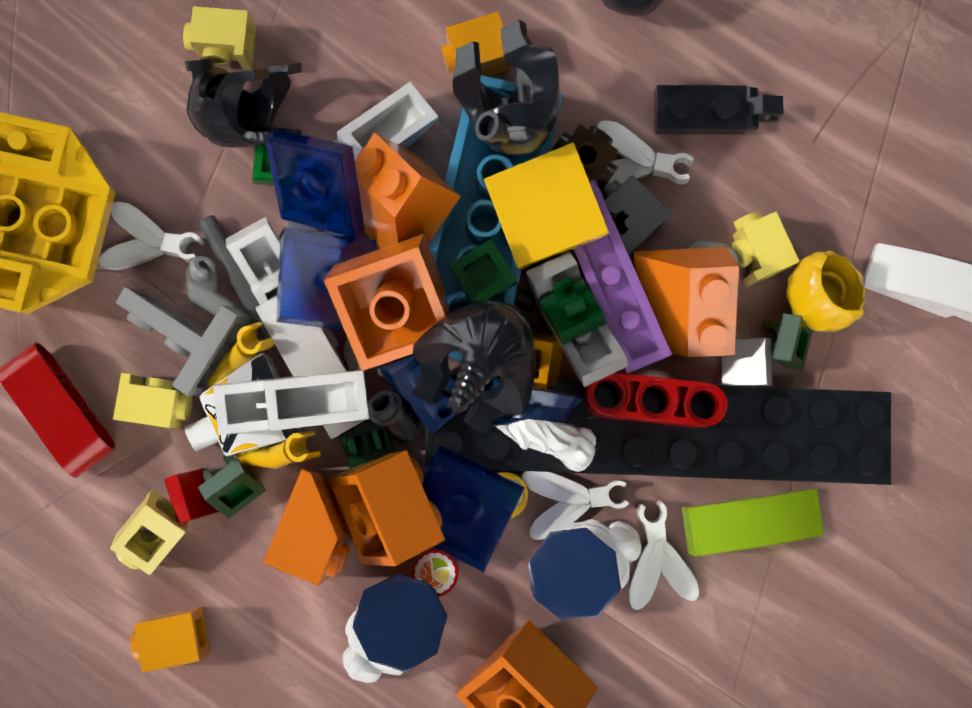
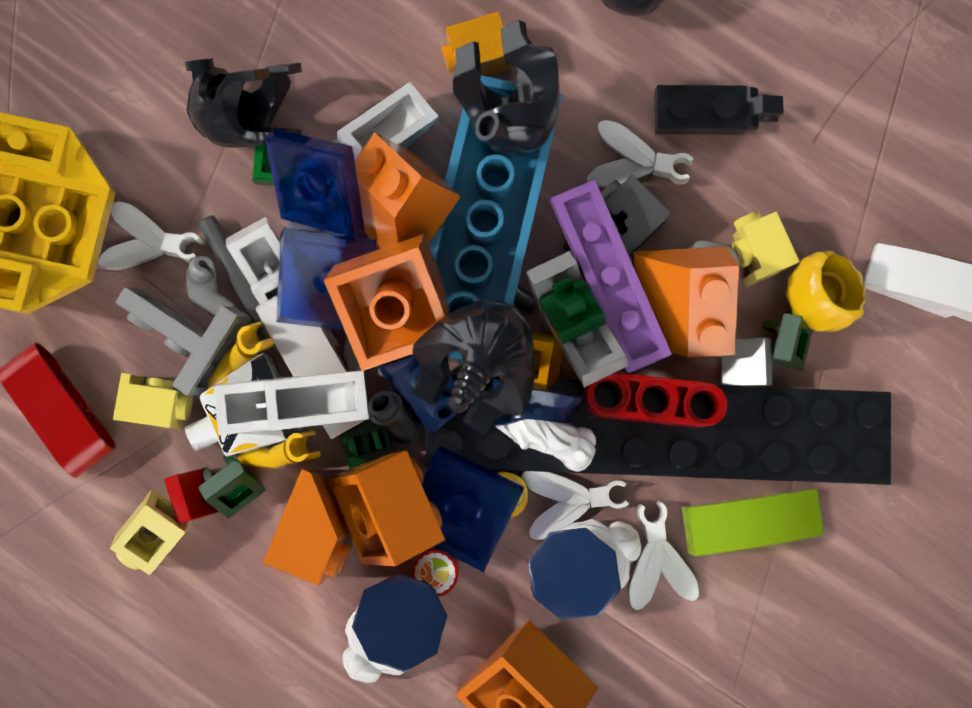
(170, 640): light orange brick -> none
(221, 35): light yellow brick -> none
(483, 273): dark green tile -> none
(546, 206): yellow tile -> none
(596, 148): dark brown brick -> none

